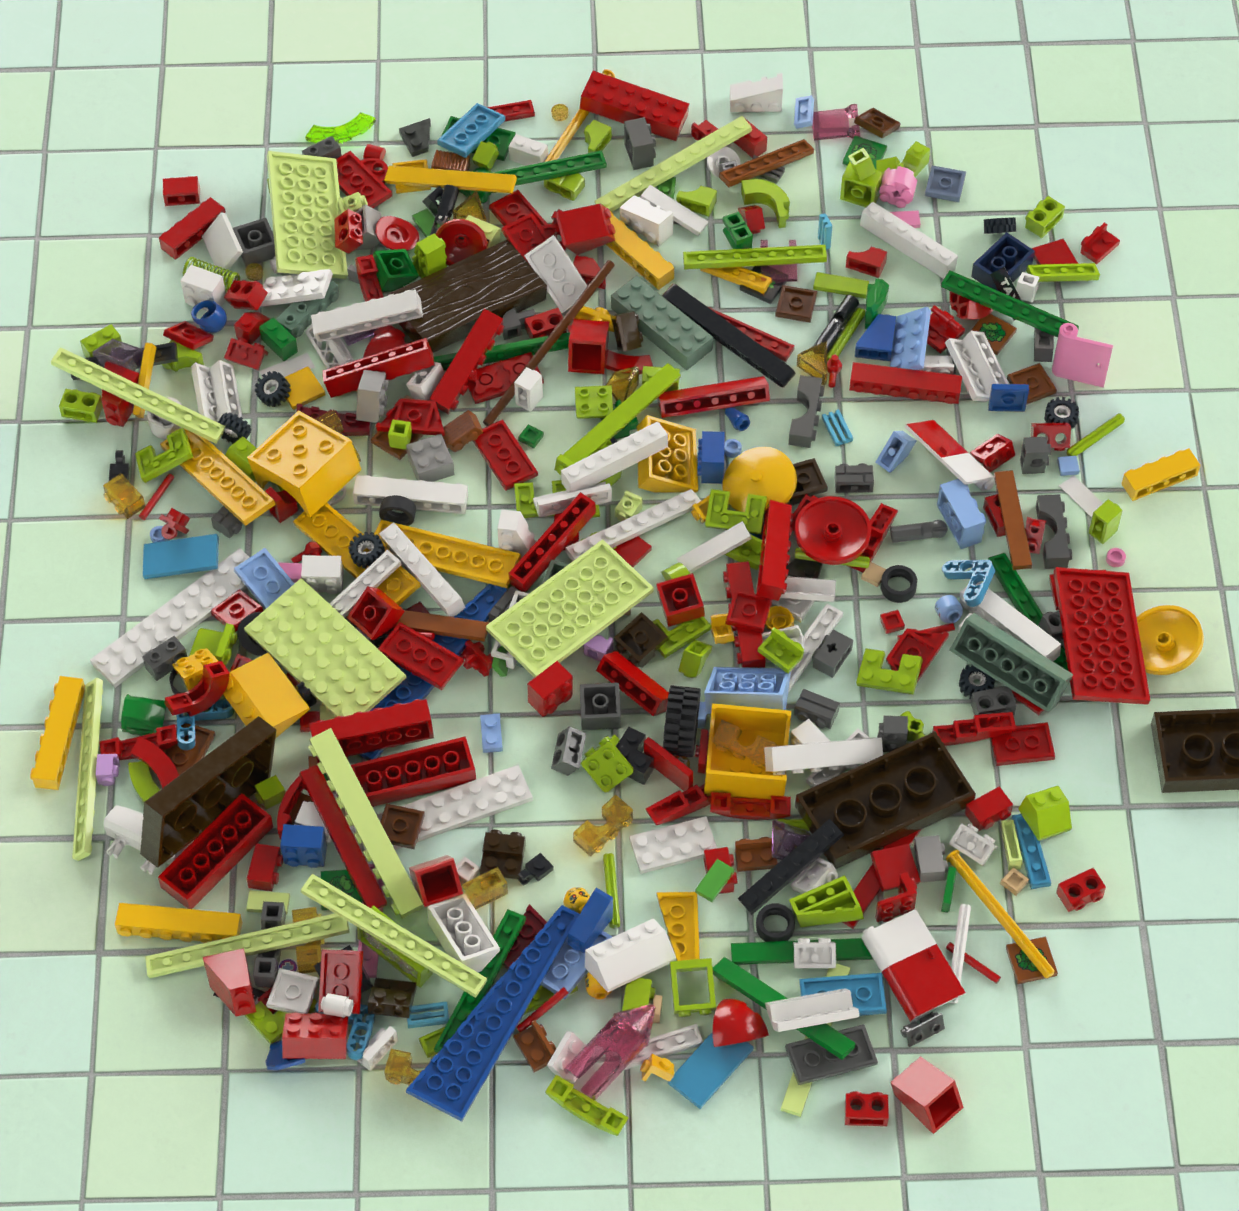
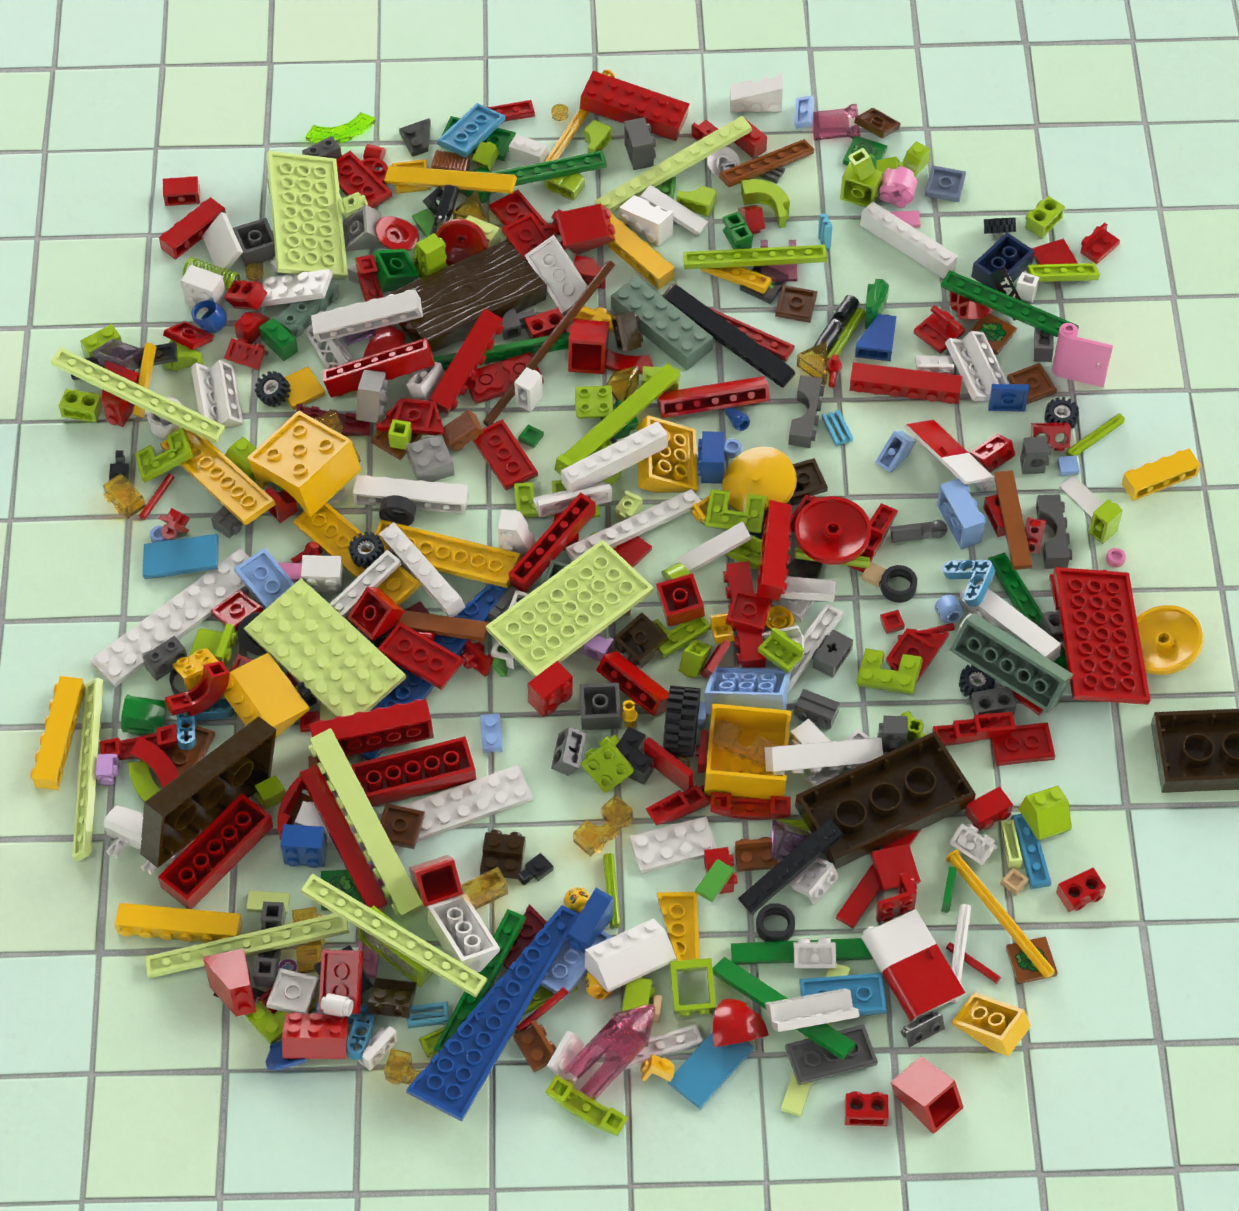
(234, 427): black bush -> none
(264, 867): red brick -> none
(290, 366): white sticker -> none
(348, 231): red brick -> none
(467, 870): white tile -> none
(629, 714): none -> yellow axle
(715, 658): none -> red tile
(827, 904): lime wedge -> none
(840, 285): lime tile -> none
(853, 478): dark grey brick -> none
(867, 262): red arch -> none
(911, 339): light blue plate -> none
(929, 858): light grey brick -> none
(992, 1023): none -> yellow slope

